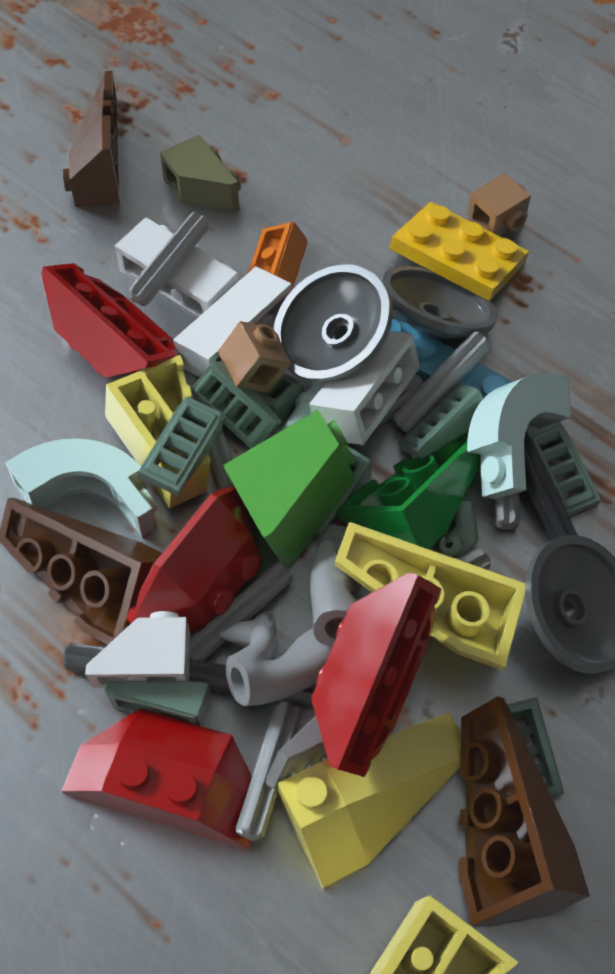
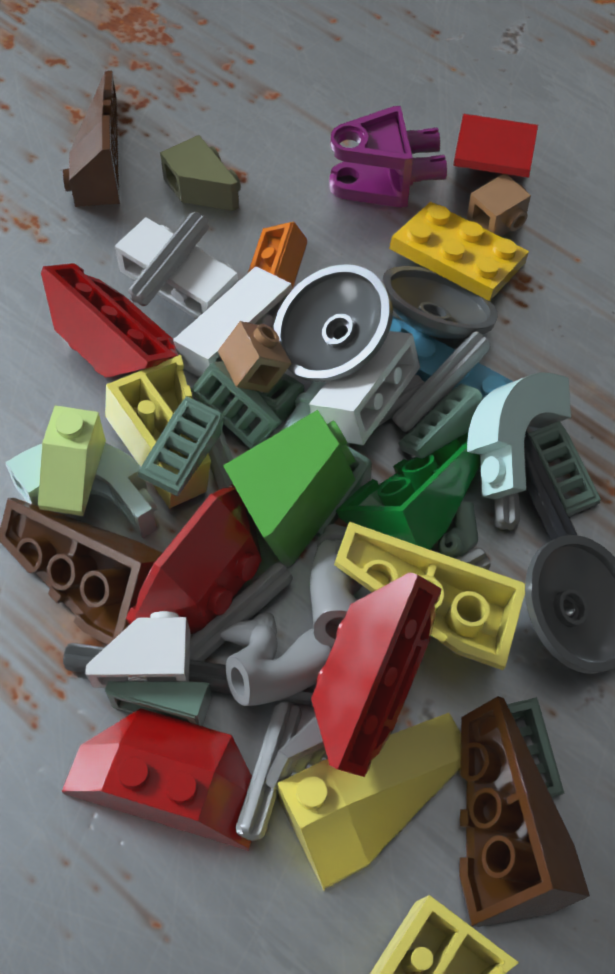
(70, 459): none -> yellowish green slope
(384, 158): none -> magenta piece
(495, 145): none -> red slope

